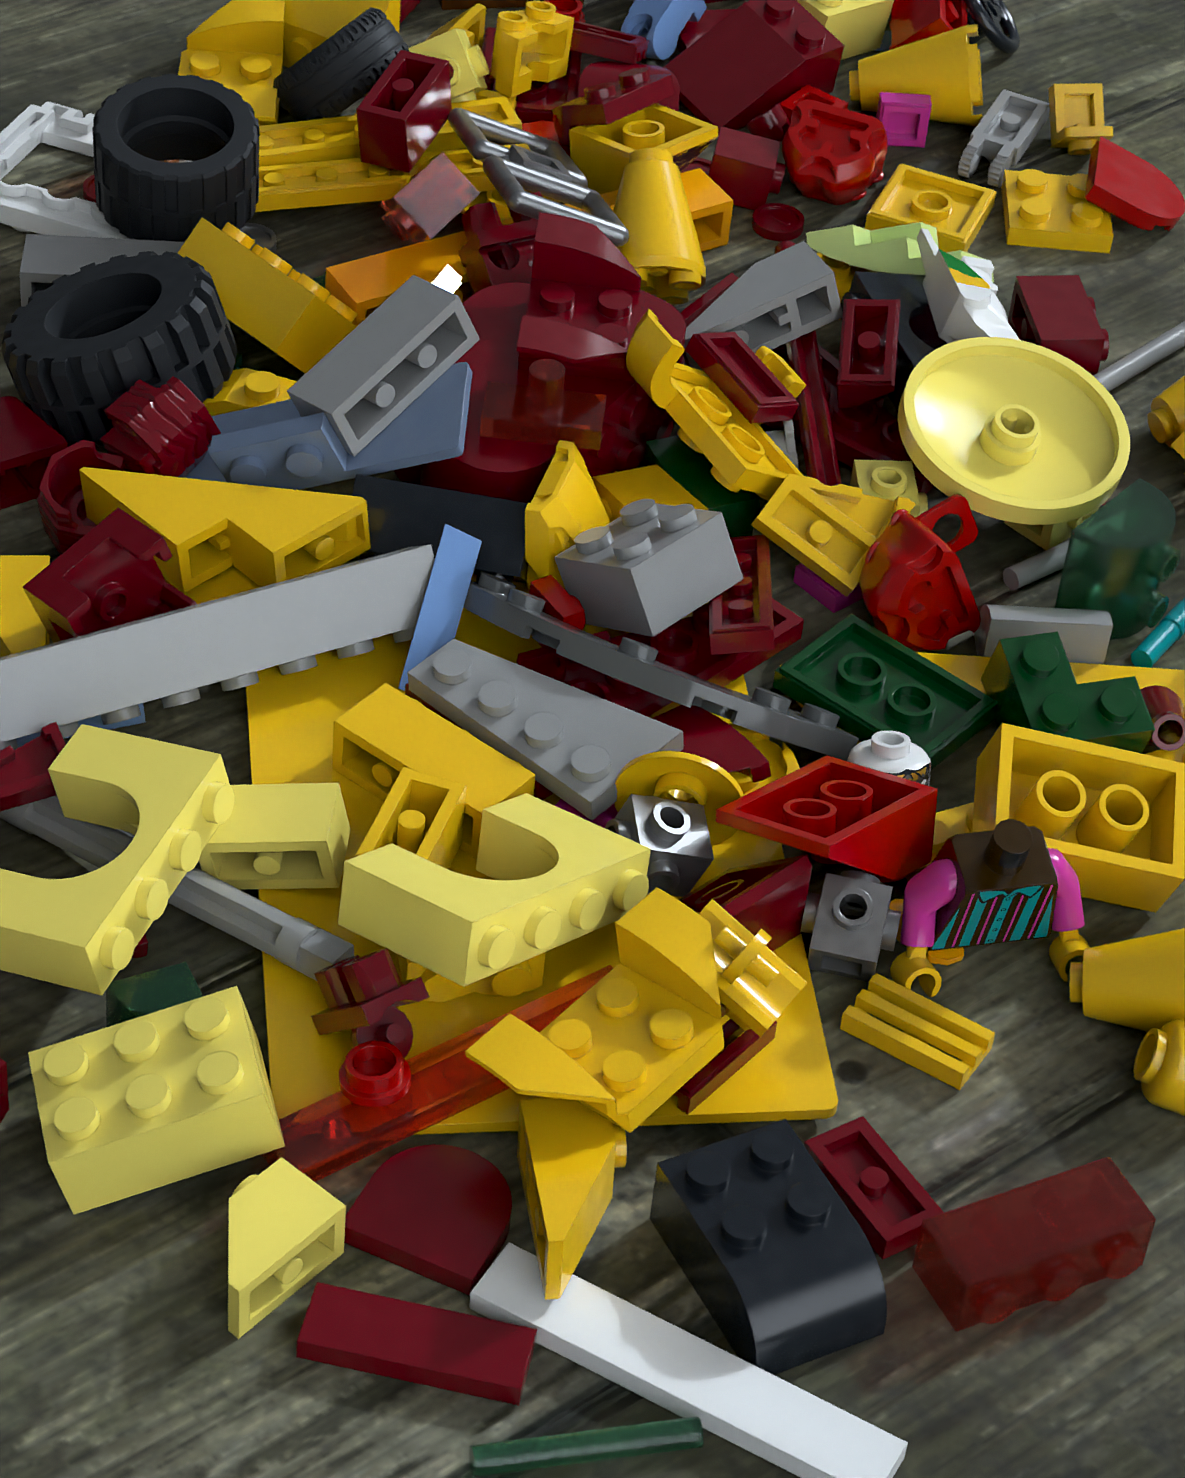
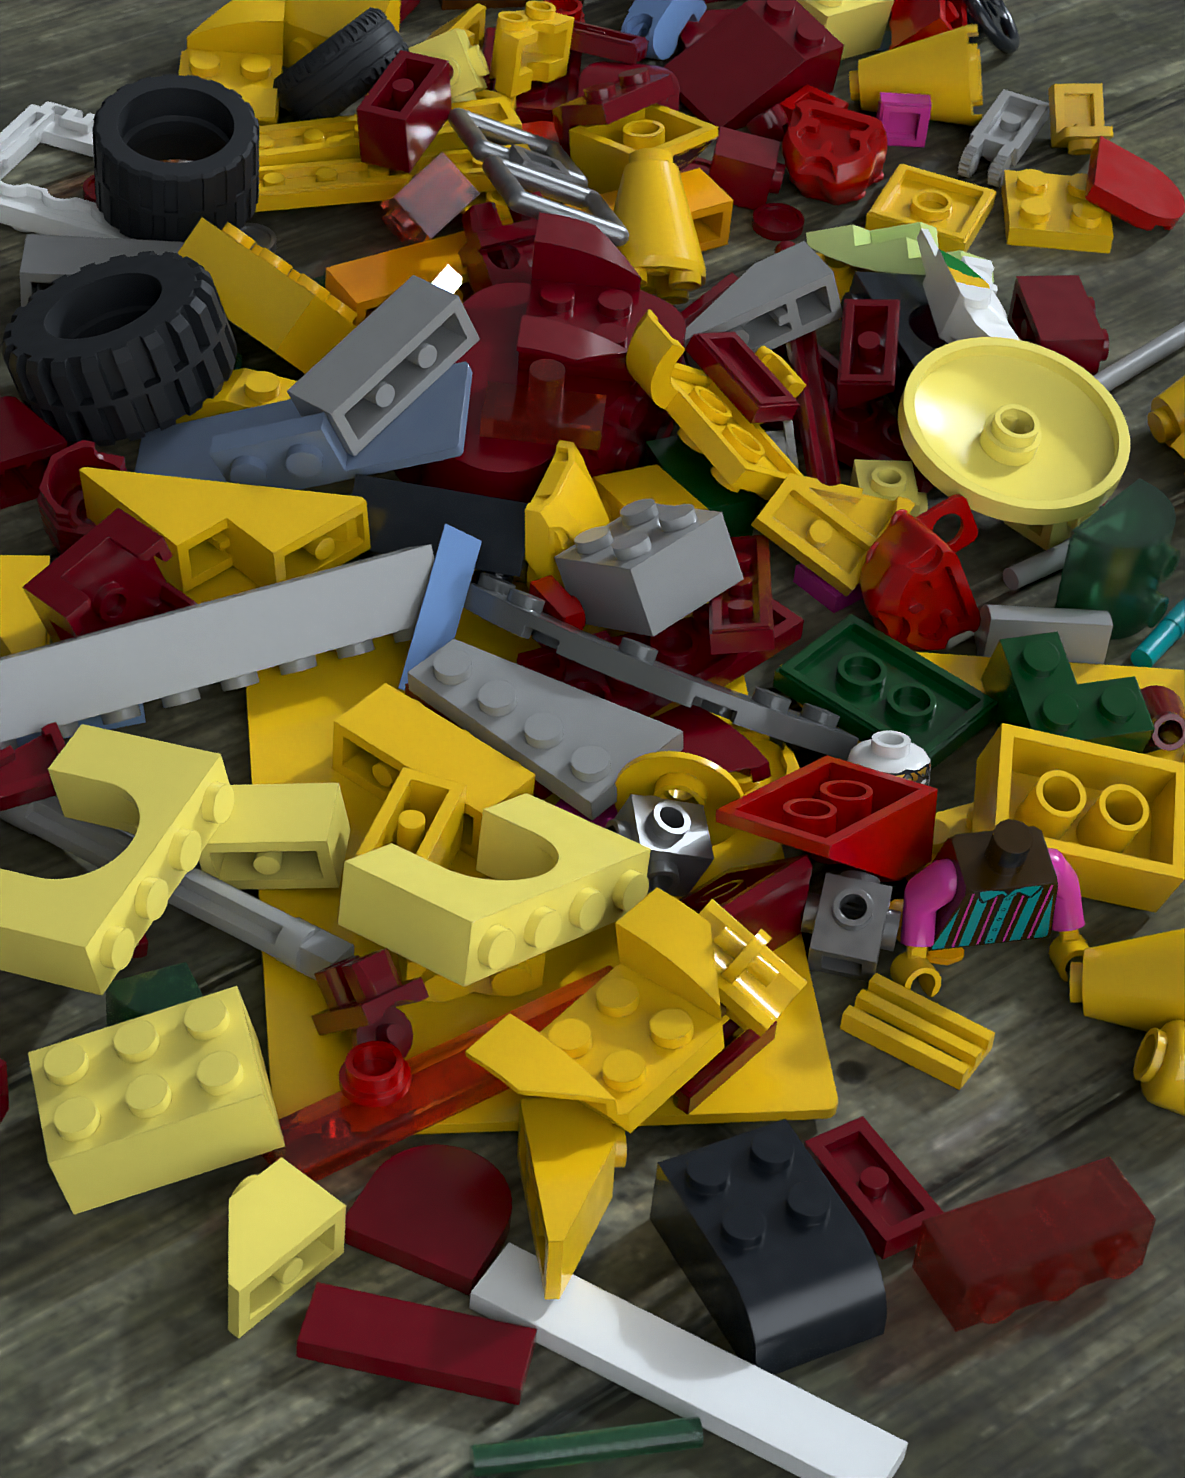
(160, 429): dark red hair -> none

